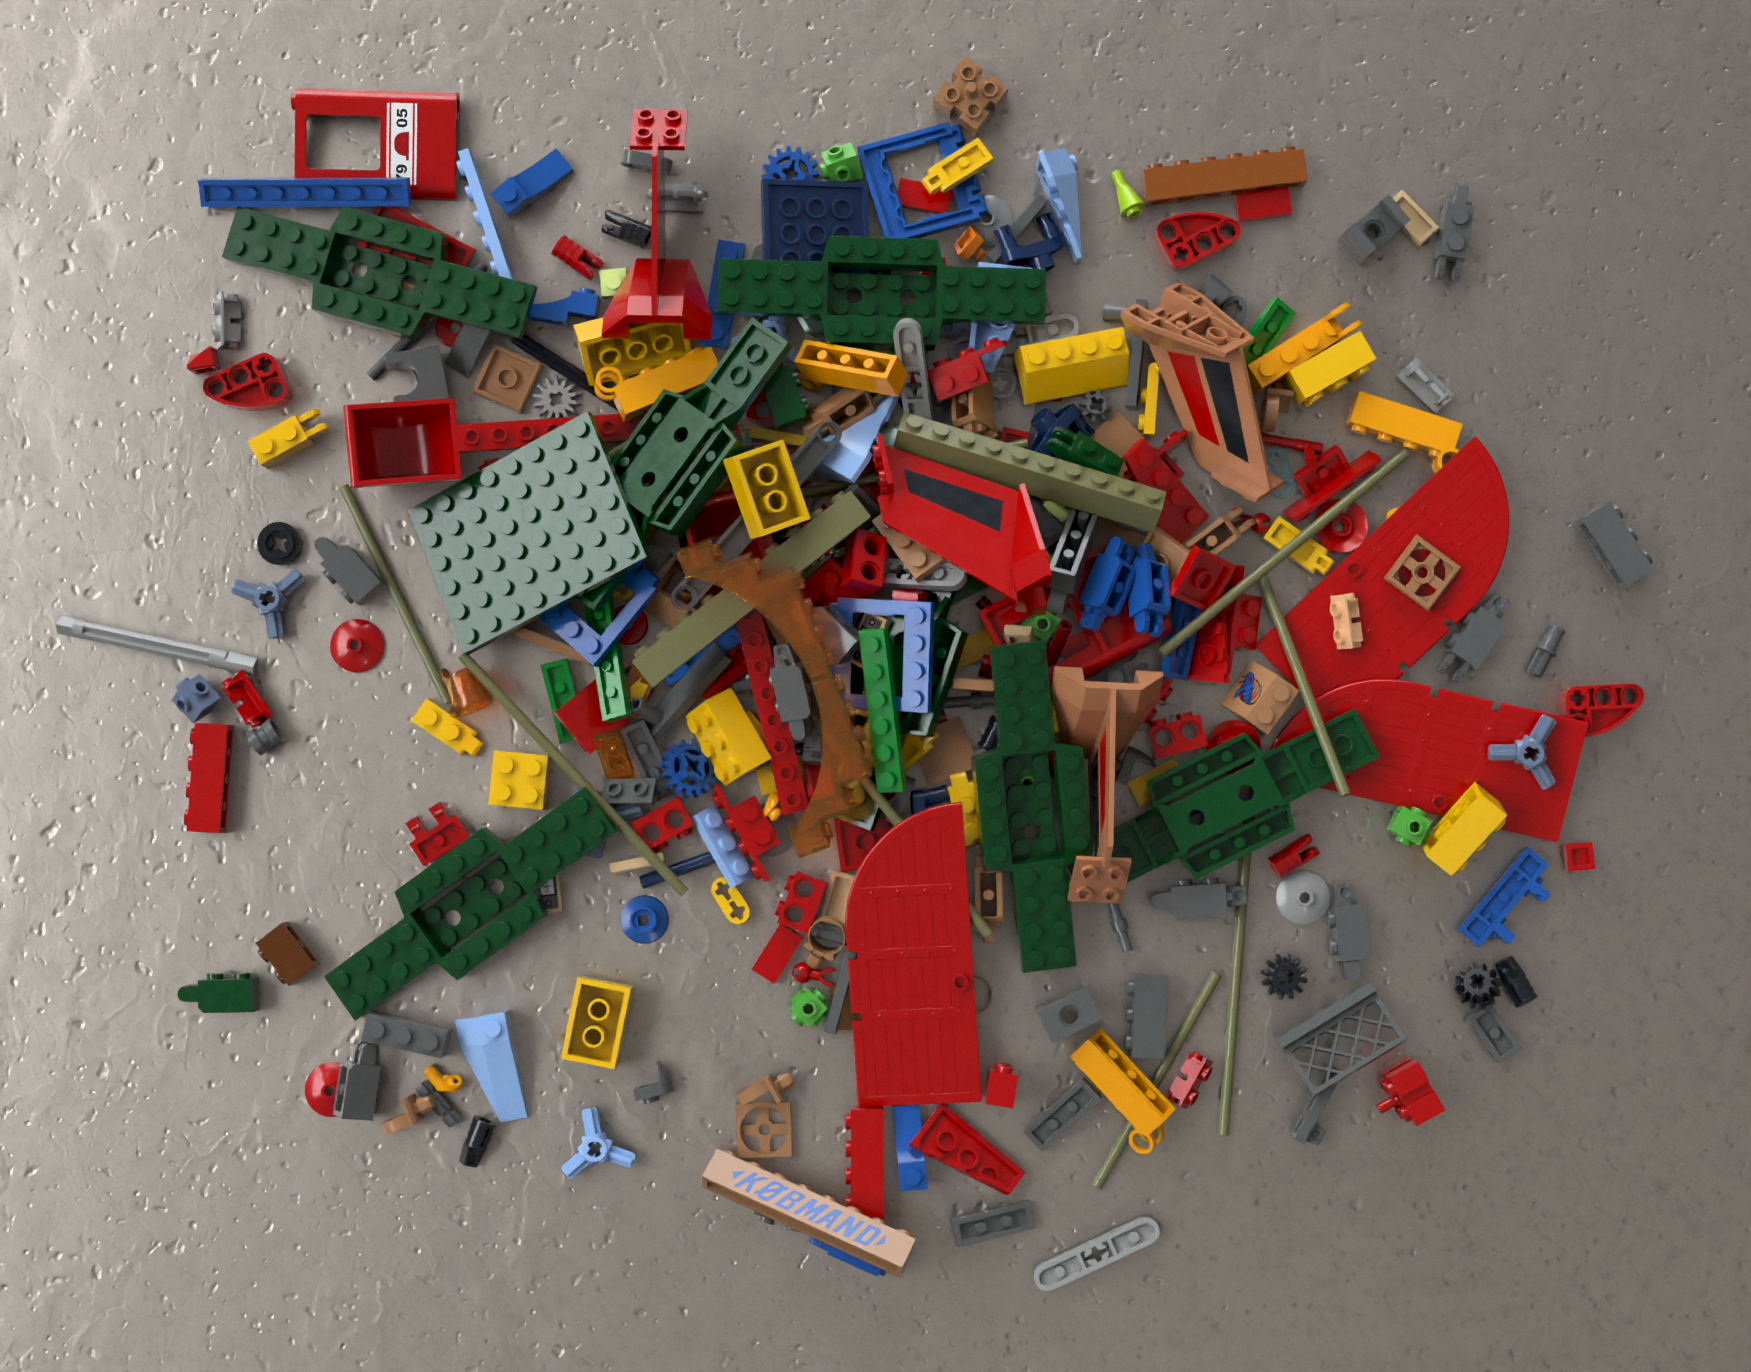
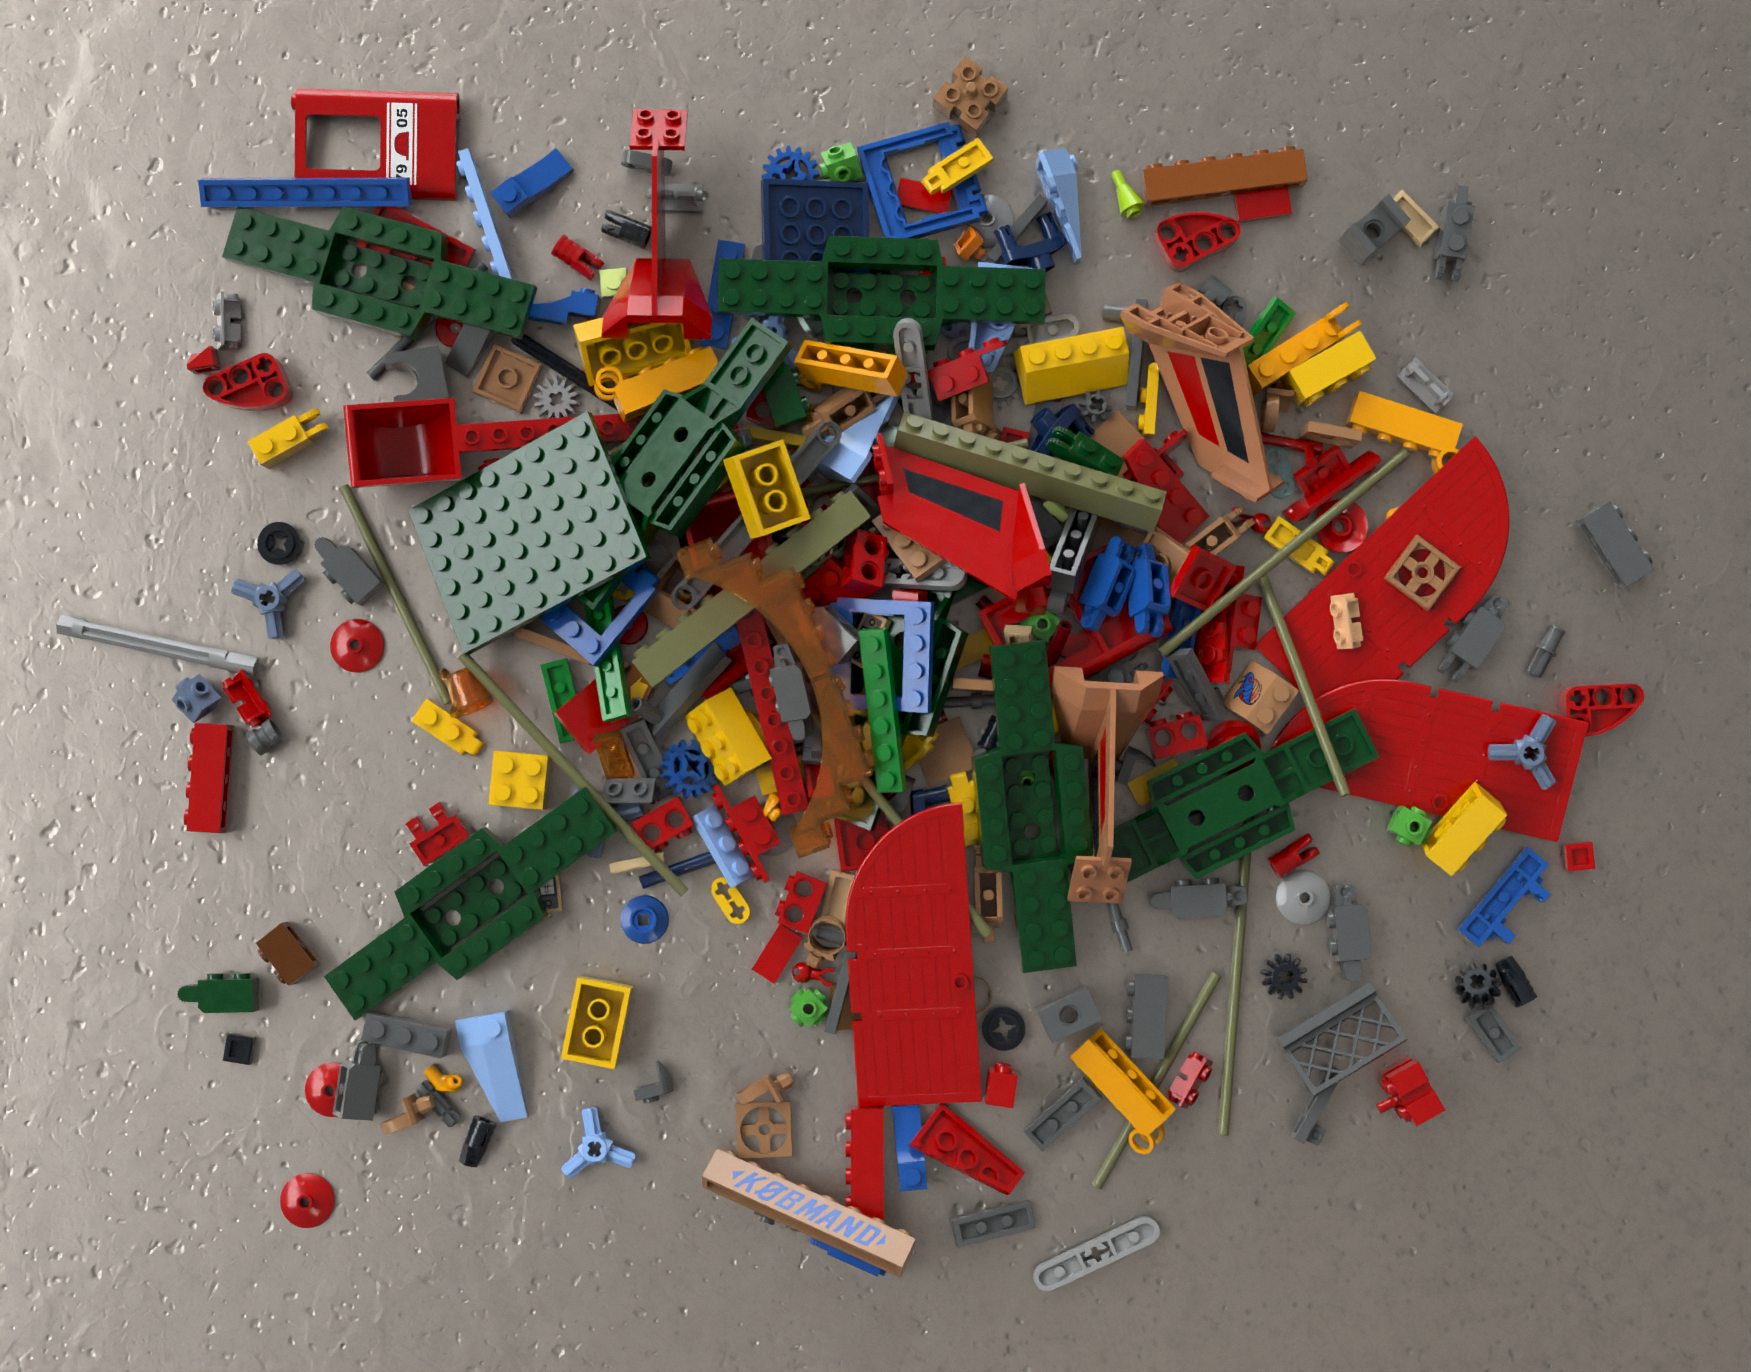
(239, 1049): none -> black tile
(318, 1193): none -> red dish
(1015, 1034): none -> black gear
(1204, 698): none -> dark grey hinge
(1331, 434): none -> medium nougat piece

